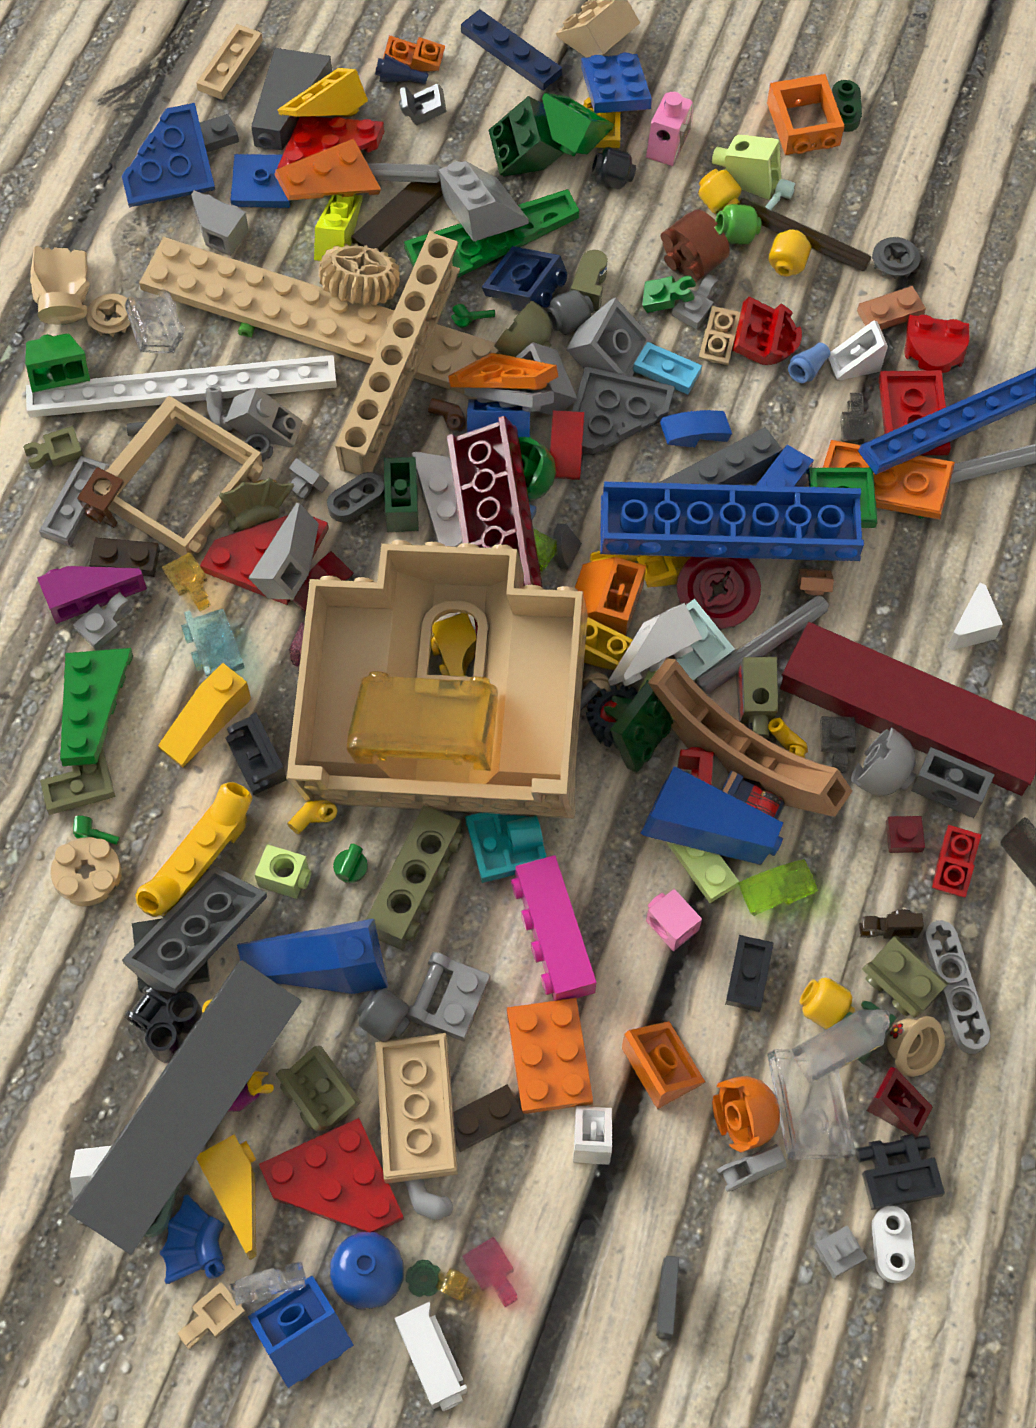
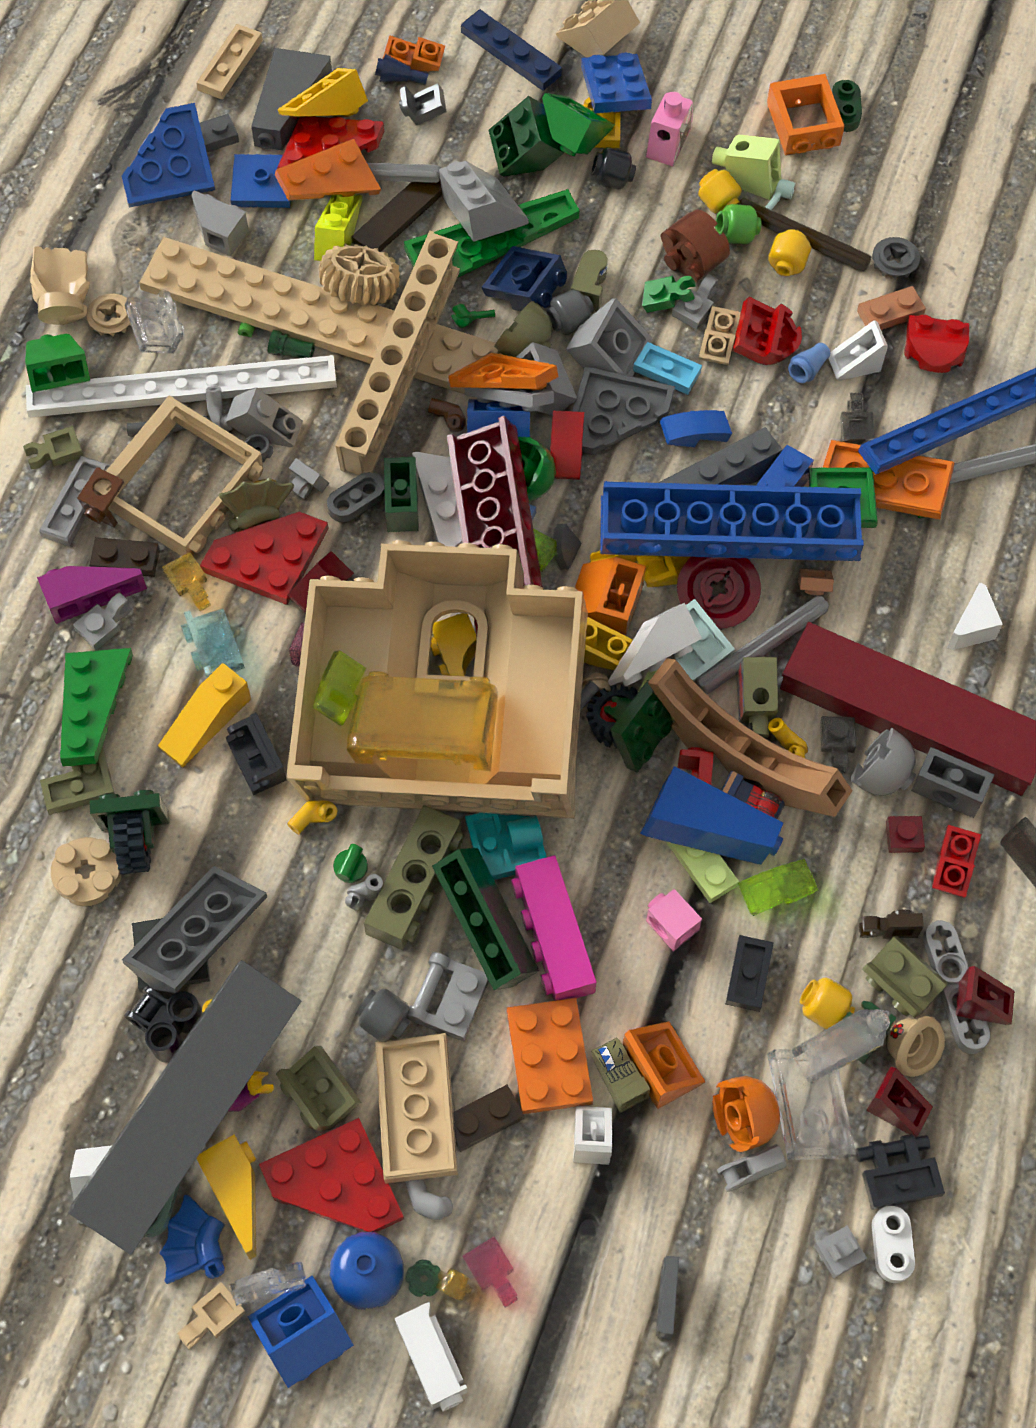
(83, 828): green hand -> none
(130, 826): none -> plate
(199, 849): yellow plate -> none
(276, 859): yellowish green brick -> none
(288, 557): light grey slope -> none
(289, 346): none -> dark green pin
(327, 958): blue wedge -> none
(337, 687): none -> clear neon green slope
(363, 892): none -> light grey arm
(485, 918): none -> dark green brick
(620, 1075): none -> olive leg
(910, 397): red plate -> none
(984, 998): none -> dark red slope

